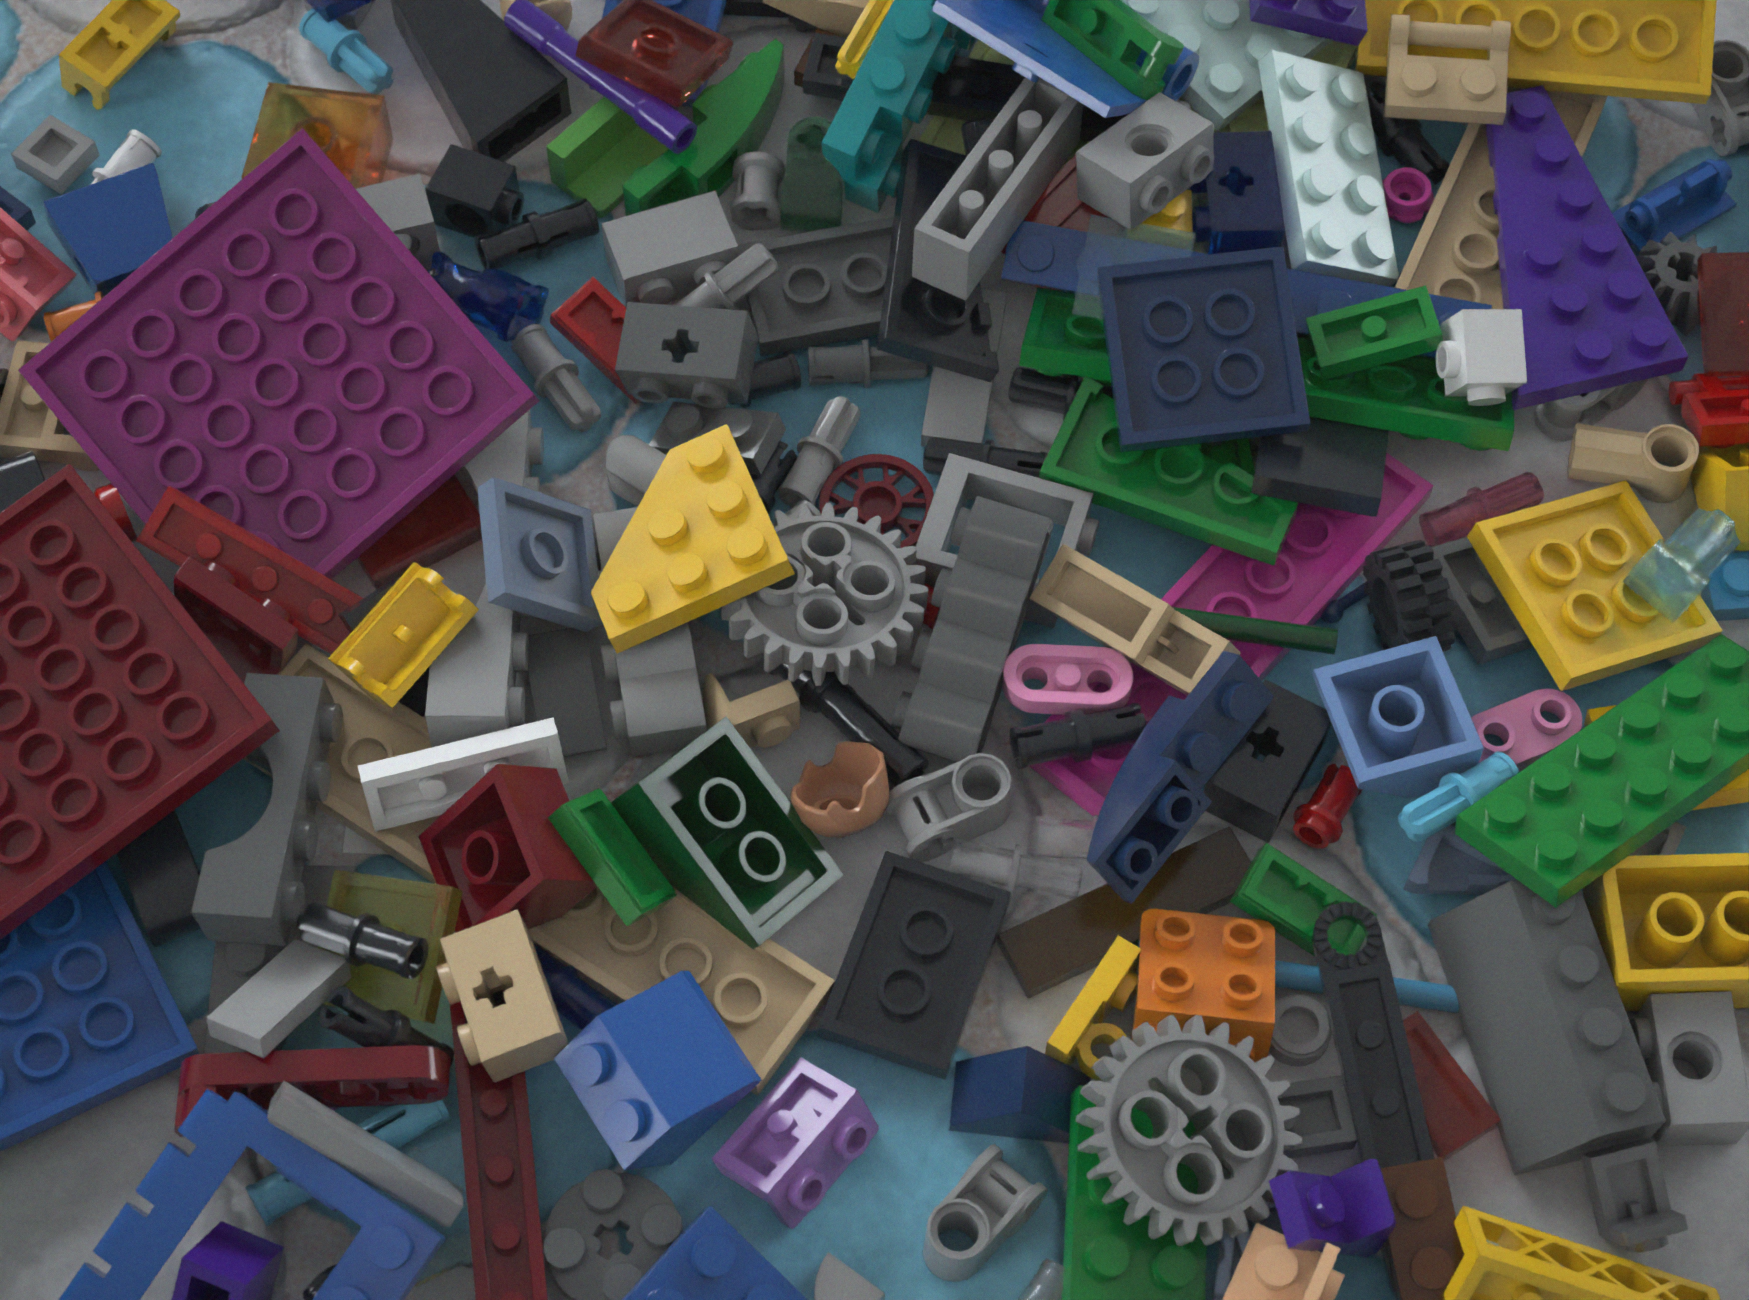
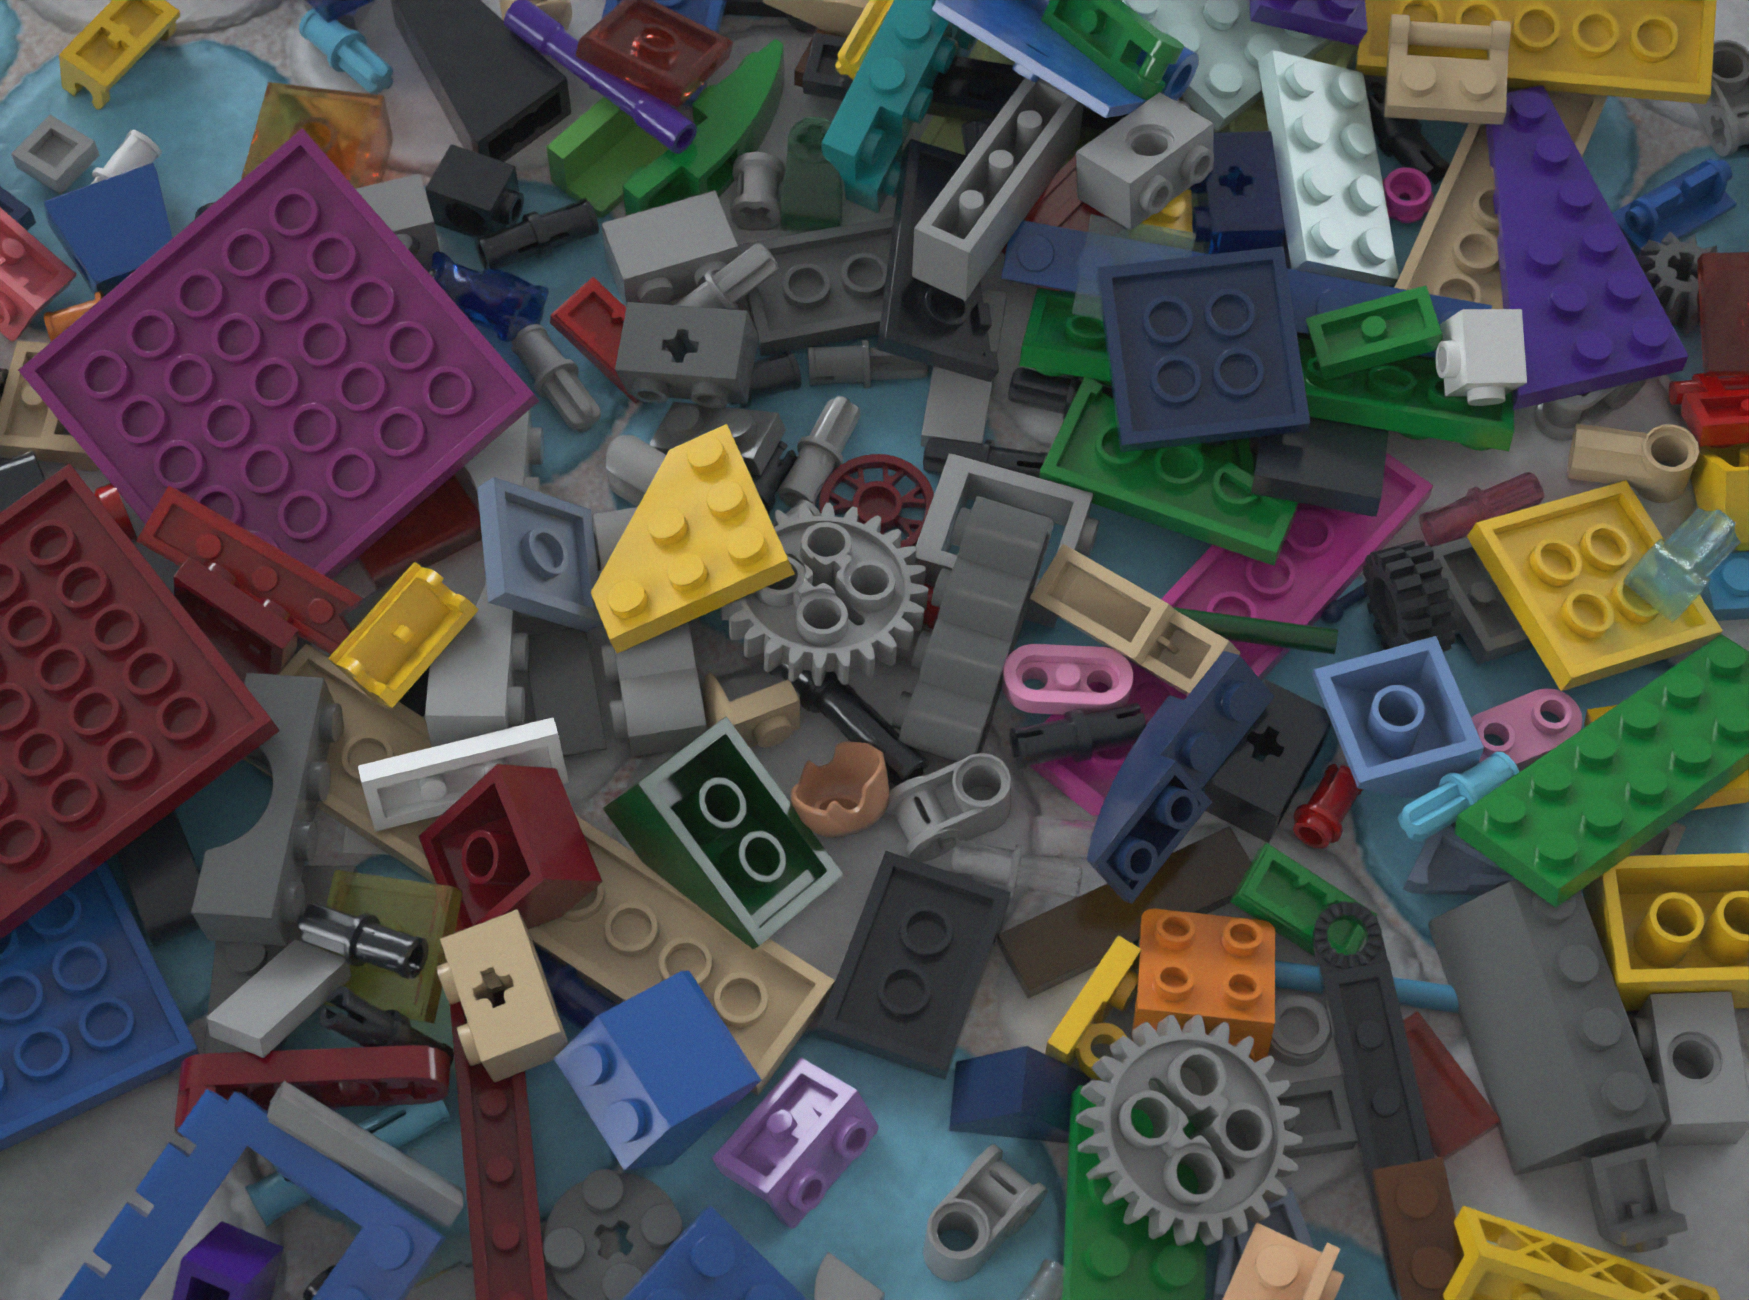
(612, 856): green tile -> none
(1338, 1209): dark purple slope -> none

